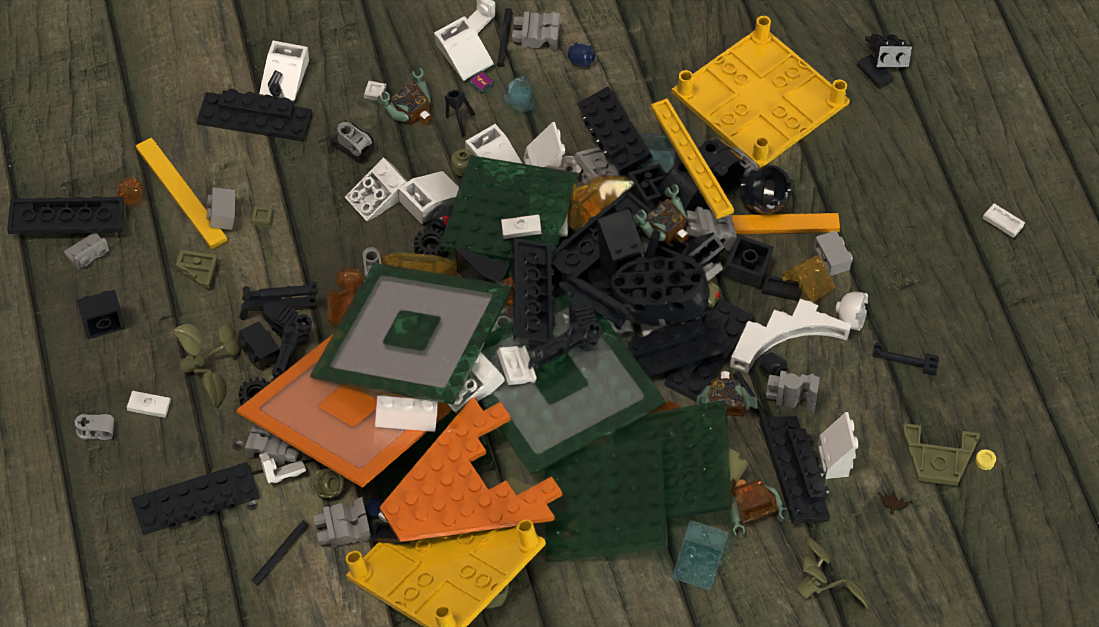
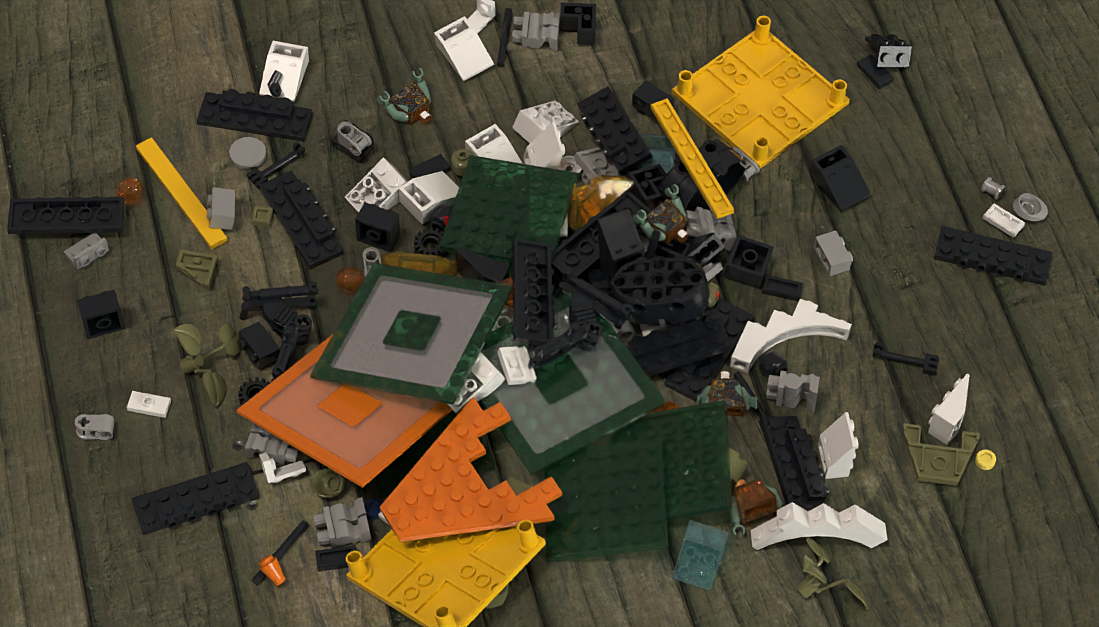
(247, 153): none -> light grey tile
(260, 177): none -> black hinge
(272, 569): none -> orange cone
(302, 218): none -> black plate
(333, 558): none -> black tile
(338, 304): clear orange bracket -> none
(373, 90): white tile -> none
(377, 227): none -> black brick
(385, 536): black tile -> none
(406, 413): white brick -> none
(430, 166): none -> black tile
(455, 99): black plant -> none
(481, 82): tile -> none
(519, 95): clear light blue cylinder -> none
(521, 226): white plate -> none
(536, 119): none -> white slope
(580, 18): none -> black brick
(581, 54): dark blue head -> none
(647, 95): none -> black brick
(766, 189): black piece -> none
(786, 223): light orange tile -> none
(811, 277): clear yellow bracket -> none
(821, 521): none -> white arch
(839, 178): none -> black slope
(852, 309): white cylinder -> none
(893, 502): dark brown piece -> none
(949, 415): none -> white slope
(993, 188): none -> light grey bush
(993, 255): none -> black plate
(1030, 207): none -> light grey hat

